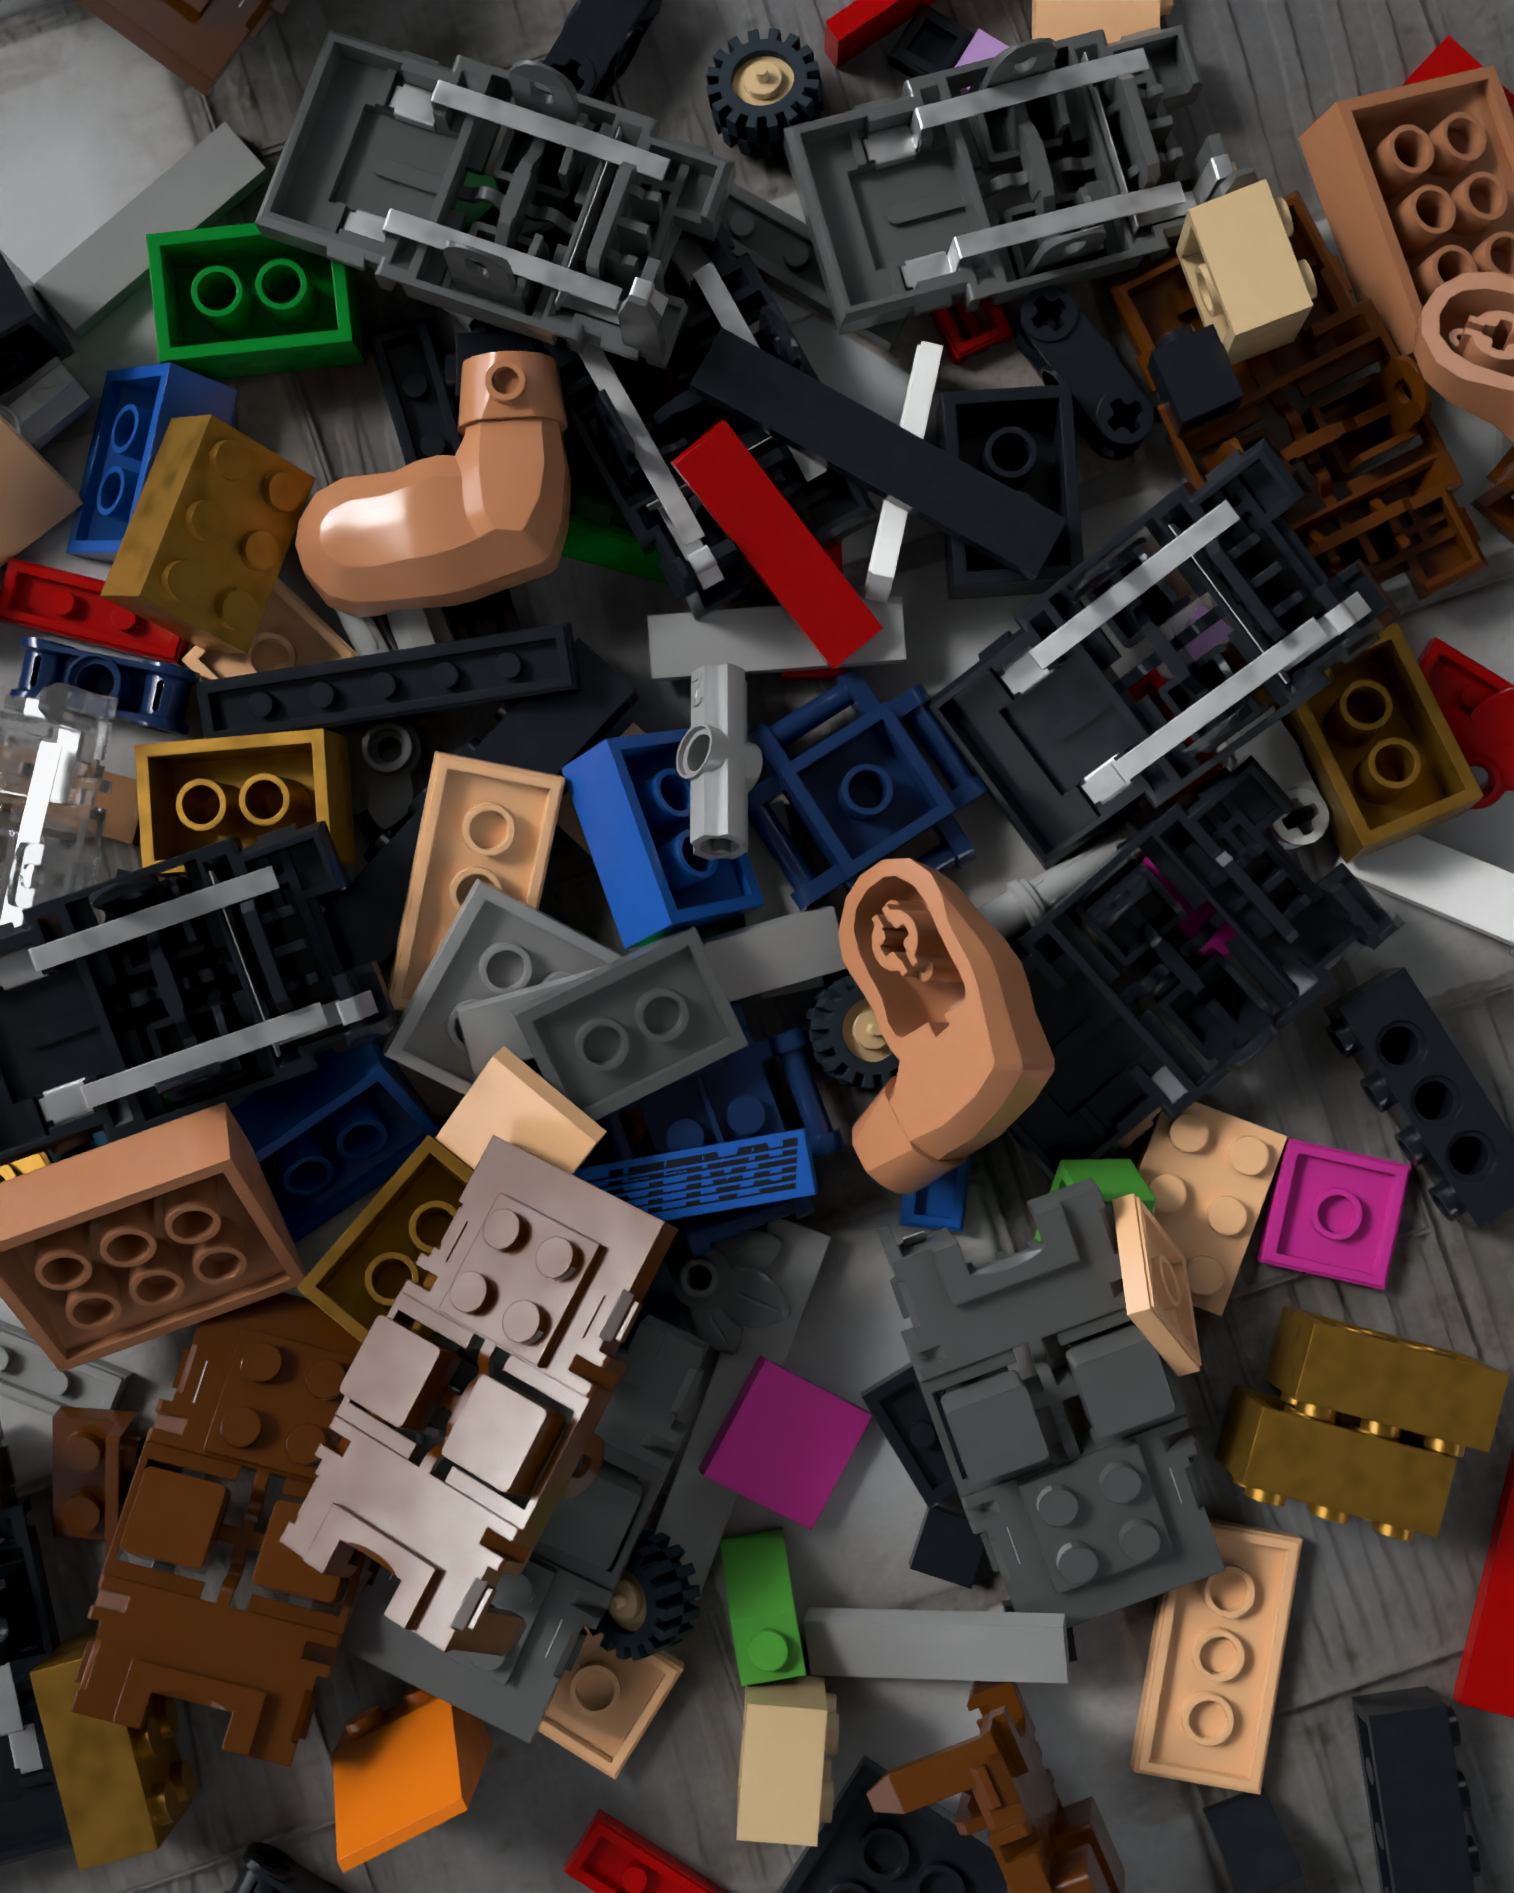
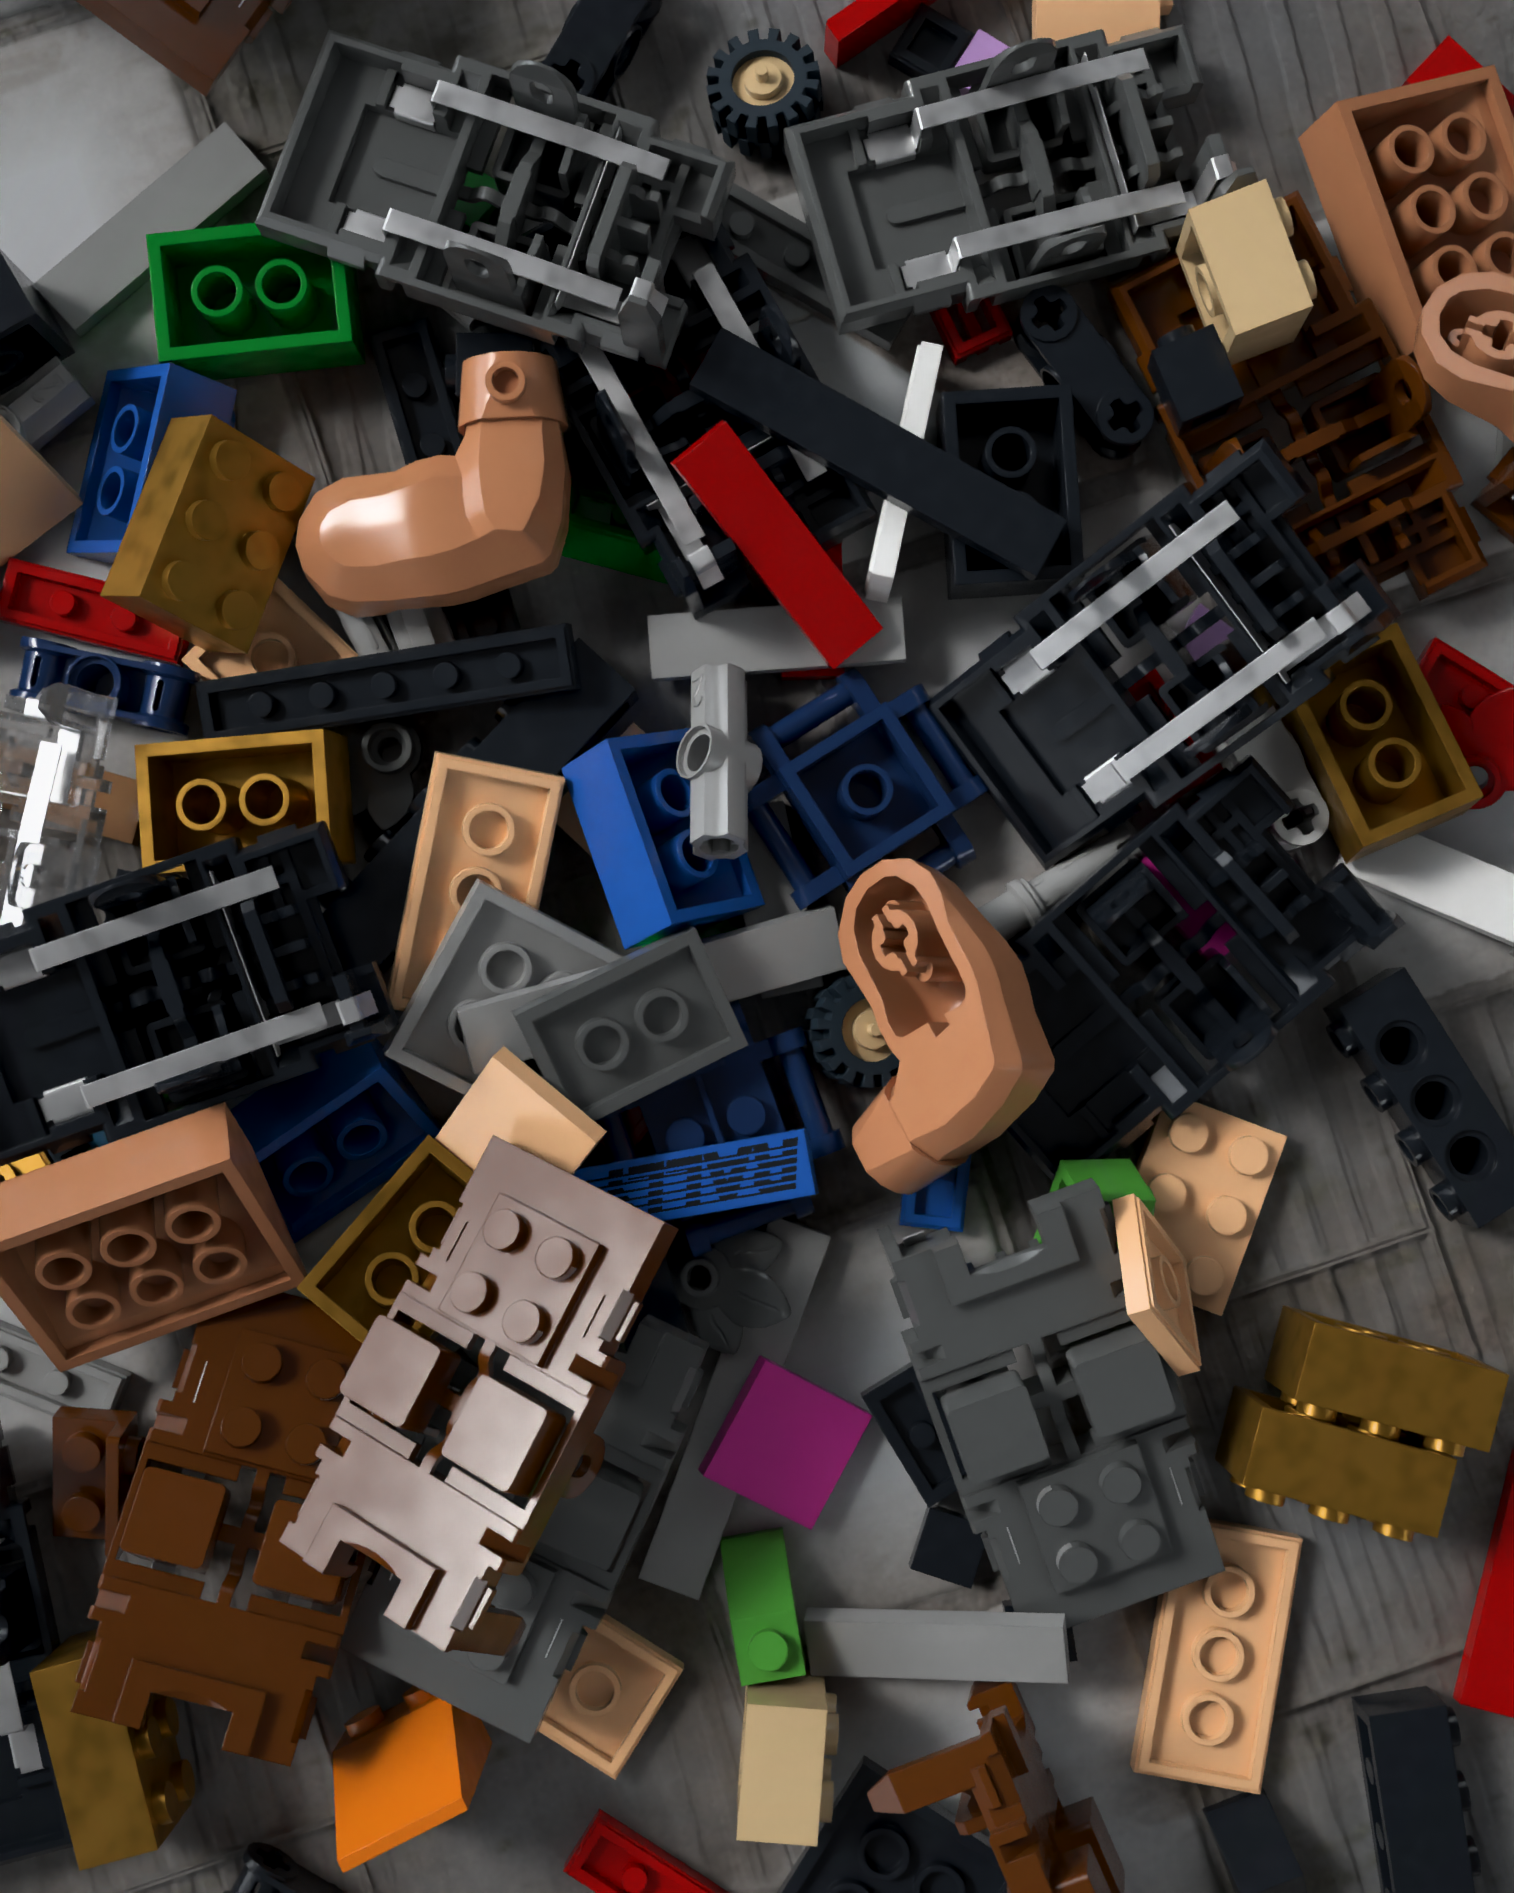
(651, 1600): black wheel -> none
(1333, 1213): dark pink tile -> none

